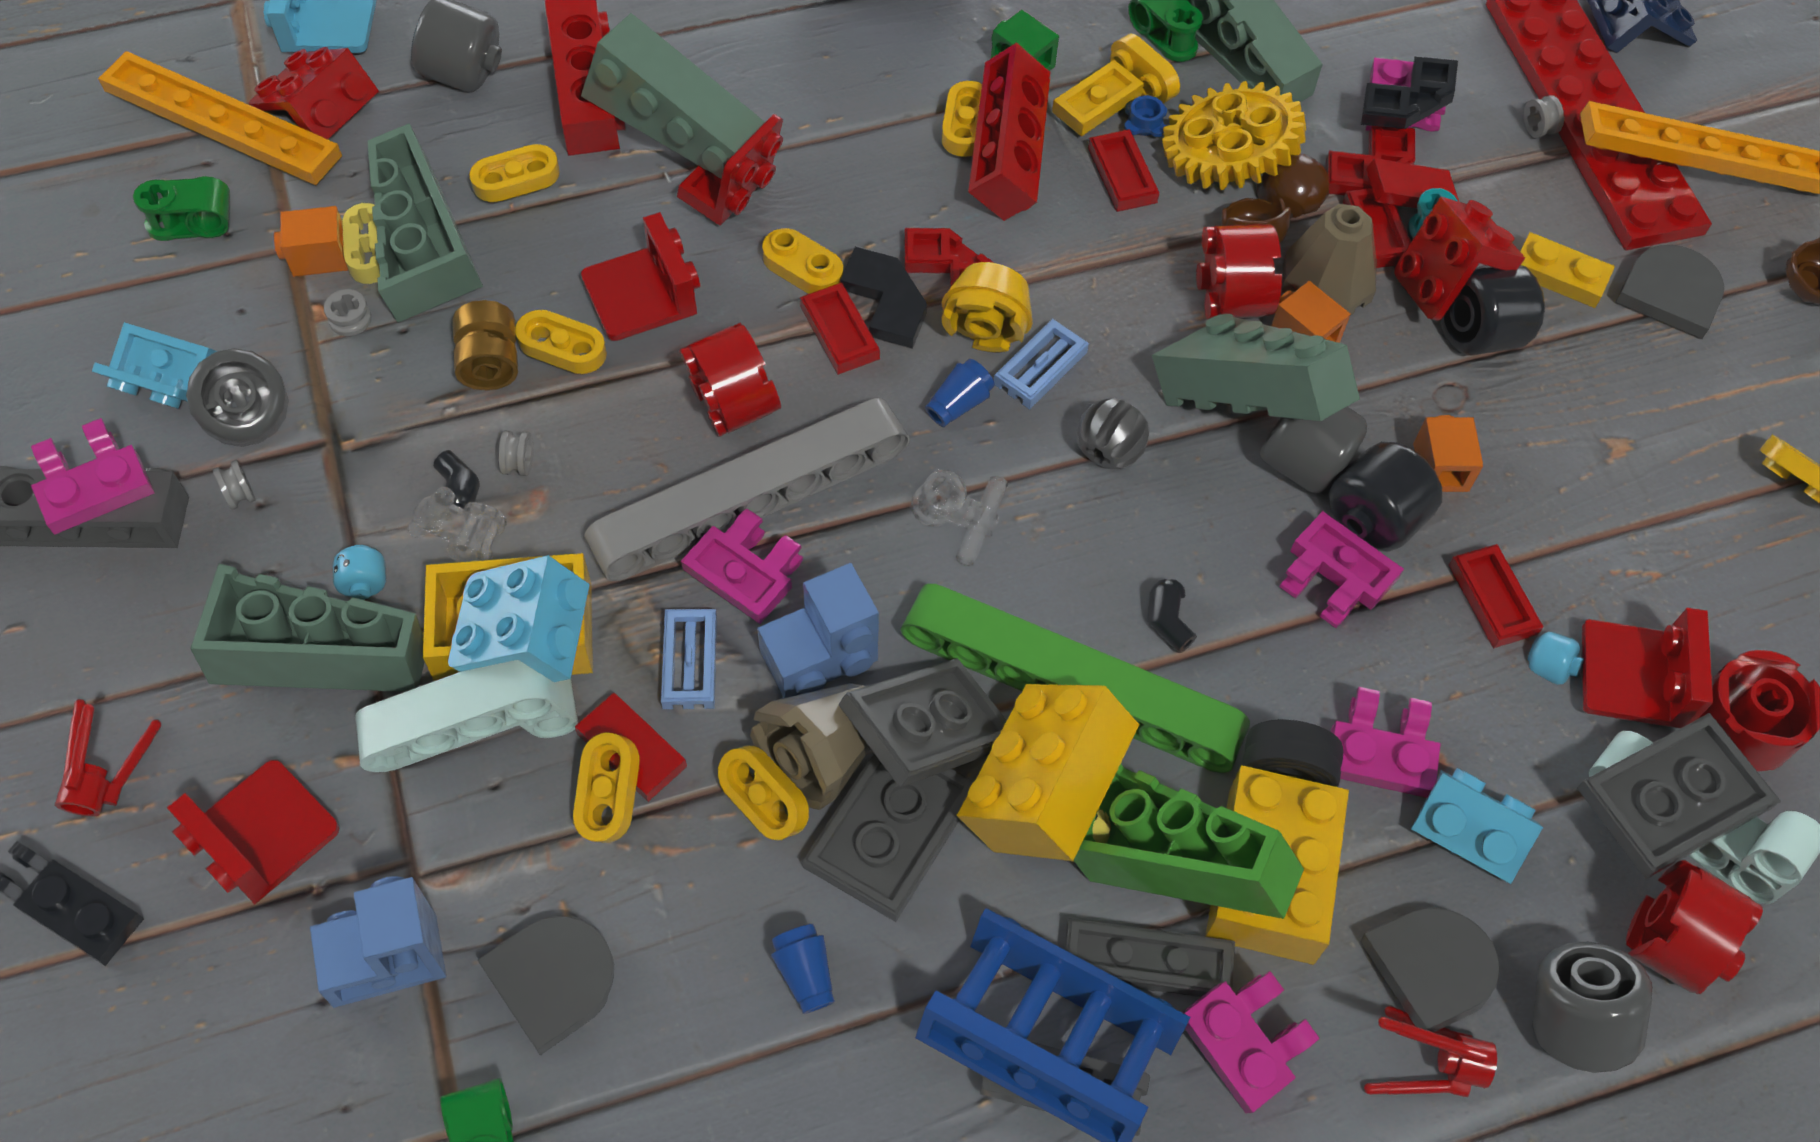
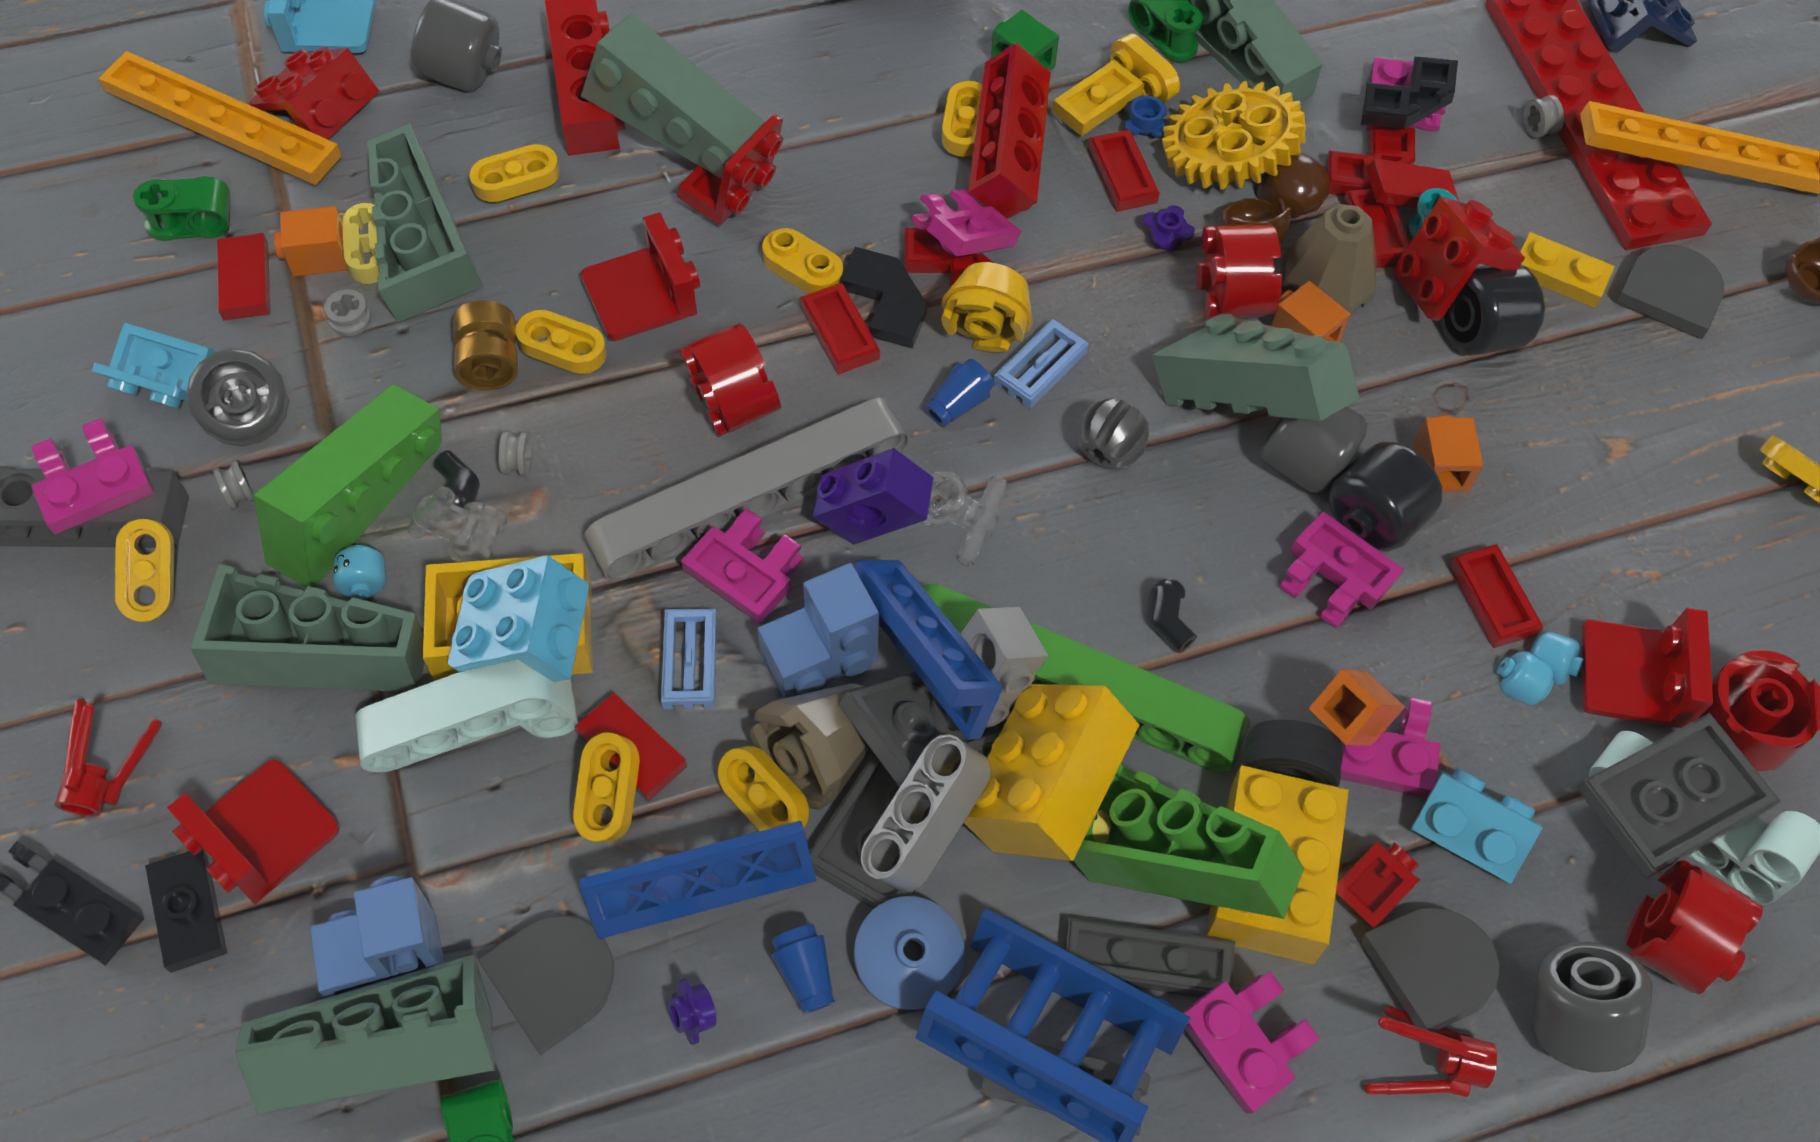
(138, 569): none -> yellow plate
(185, 910): none -> black plate
(243, 276): none -> red tile
(344, 484): none -> bright green wedge
(371, 1039): none -> sand green wedge
(692, 1010): none -> dark purple plate
(698, 879): none -> blue fence
(873, 496): none -> dark purple brick
(881, 958): none -> medium blue dish
(901, 825): none -> light grey beam
(931, 645): none -> blue fence
(967, 230): none -> dark pink plate
(1008, 650): none -> light grey brick
(1168, 228): none -> dark purple plate
(1356, 707): none -> orange brick
(1378, 882): none -> red bracket
(1525, 677): none -> medium azure piece

